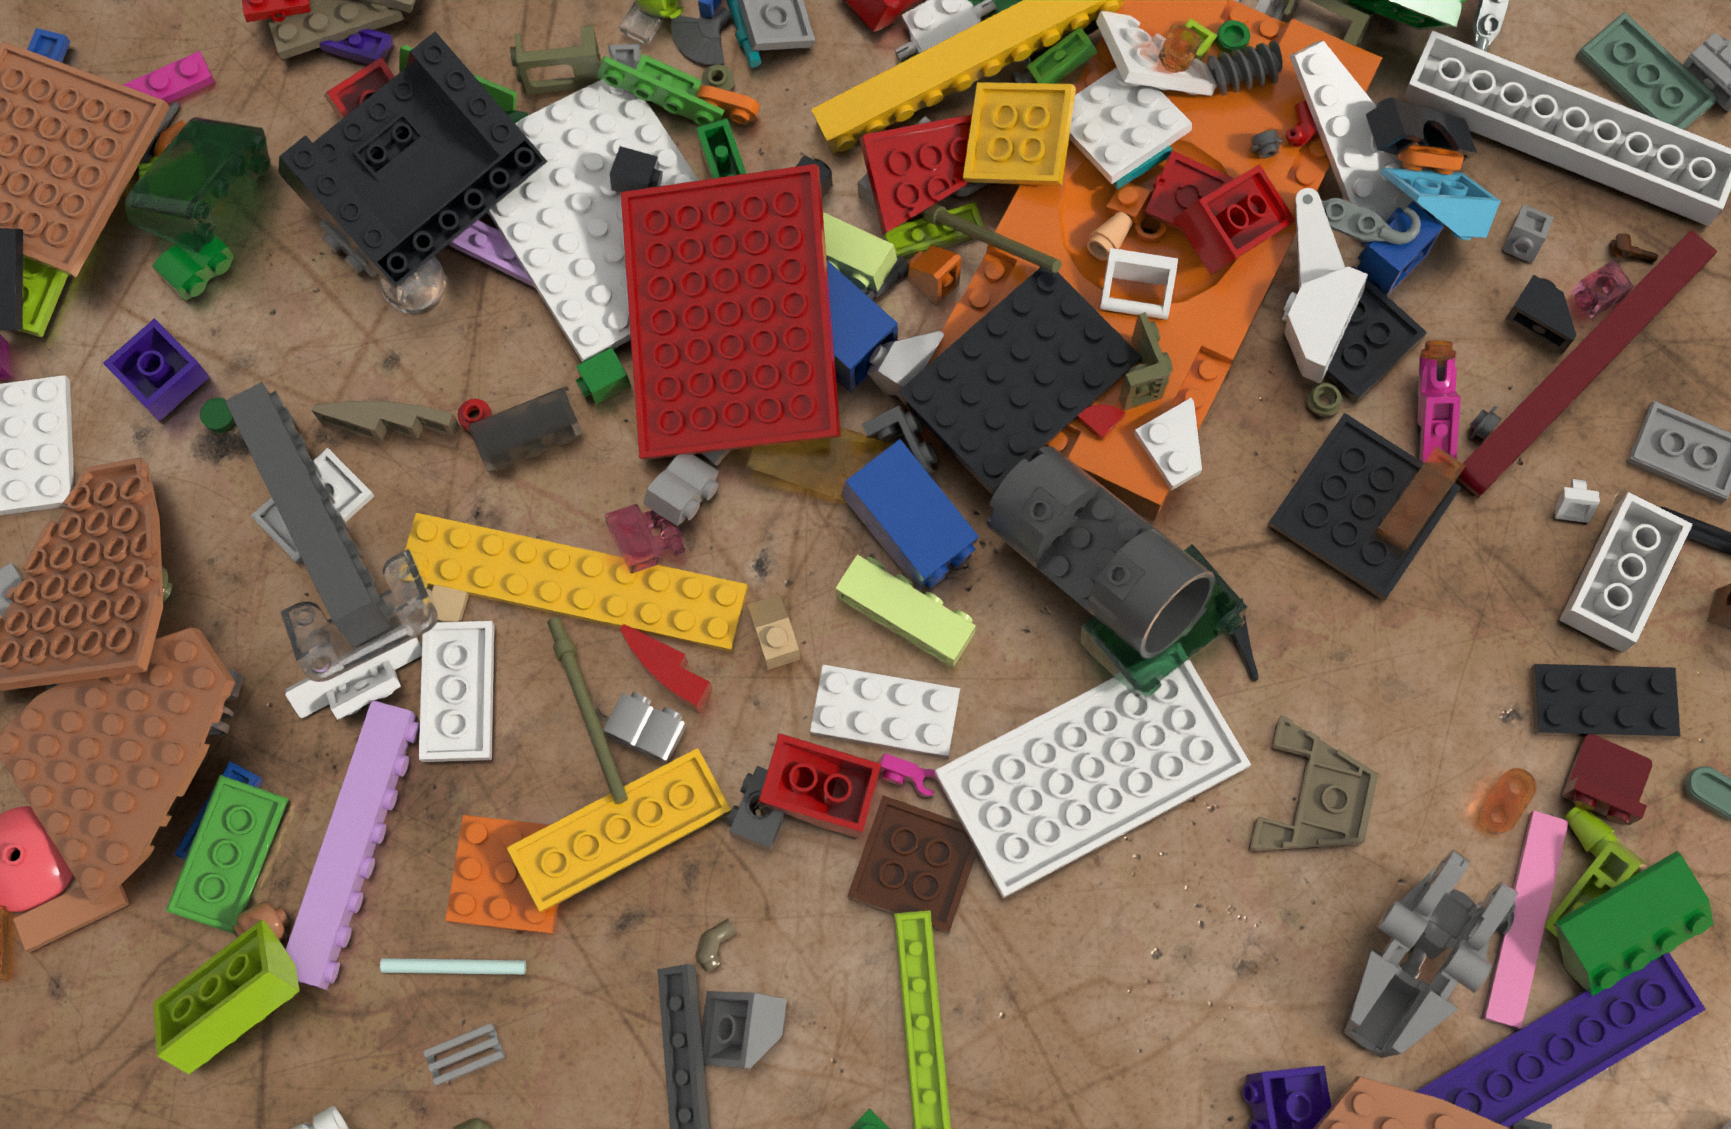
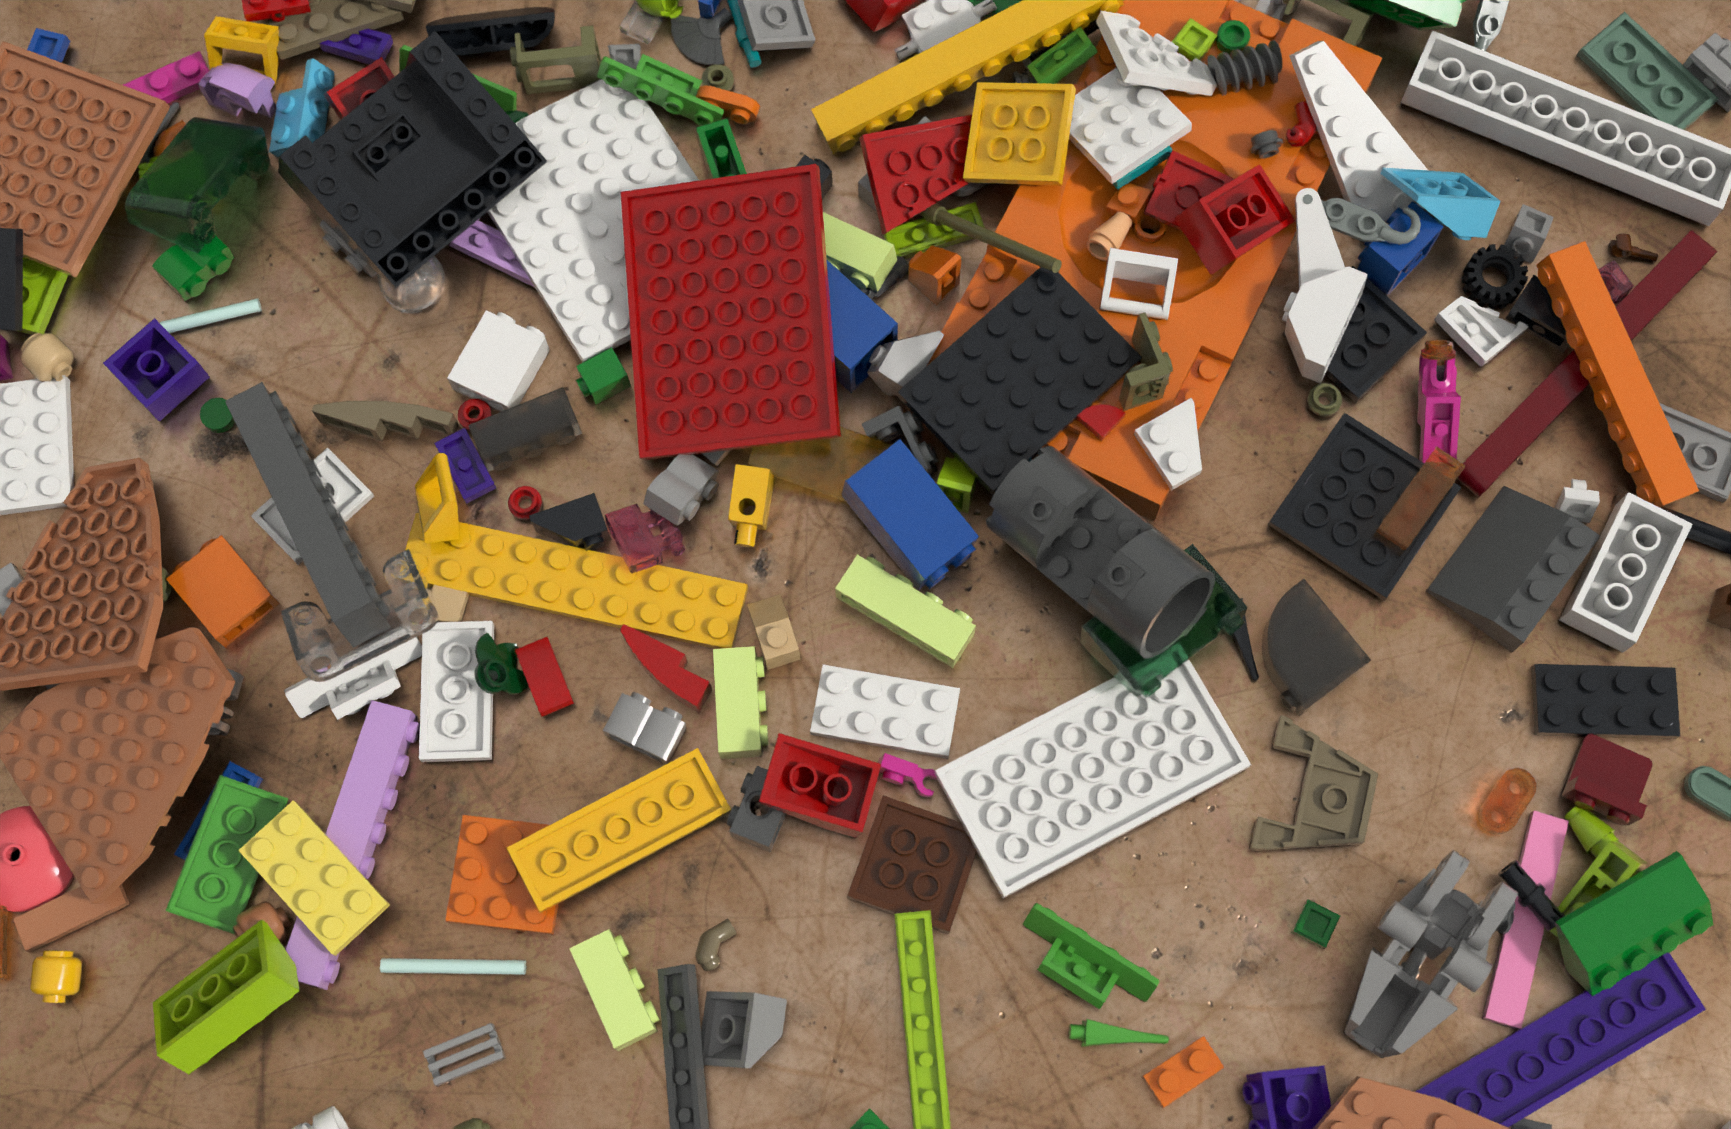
(46, 357): none -> tan head
(56, 975): none -> yellow head
(212, 316): none -> light aqua bar
(222, 590): none -> orange brick
(238, 87): none -> lavender brick
(243, 37): none -> yellow tile
(302, 109): none -> medium azure bracket
(314, 878): none -> light yellow plate
(437, 502): none -> yellow tile
(466, 465): none -> dark purple plate
(494, 29): none -> black brick
(497, 667): none -> dark green plate
(499, 361): none -> white brick
(523, 493): none -> red plate
(544, 676): none -> red slope
(566, 652): olive bar -> none
(574, 523): none -> black slope
(615, 989): none -> yellowish green brick
(634, 171): black brick -> none
(739, 702): none -> yellowish green brick
(750, 488): none -> yellow torso
(957, 483): none -> lime slope
(1085, 963): none -> bright green bracket
(1099, 1033): none -> bright green piece
(1179, 48): clear orange plate -> none
(1183, 1072): none -> orange plate
(1308, 649): none -> clear smoke brick
(1315, 924): none -> green tile
(1402, 124): black arch -> none
(1440, 159): orange plate -> none
(1478, 329): none -> white wing
(1485, 423): dark grey plate -> none
(1503, 261): none -> black tyre
(1512, 566): none -> dark grey slope
(1531, 894): none -> black pin
(1616, 376): none -> orange brick

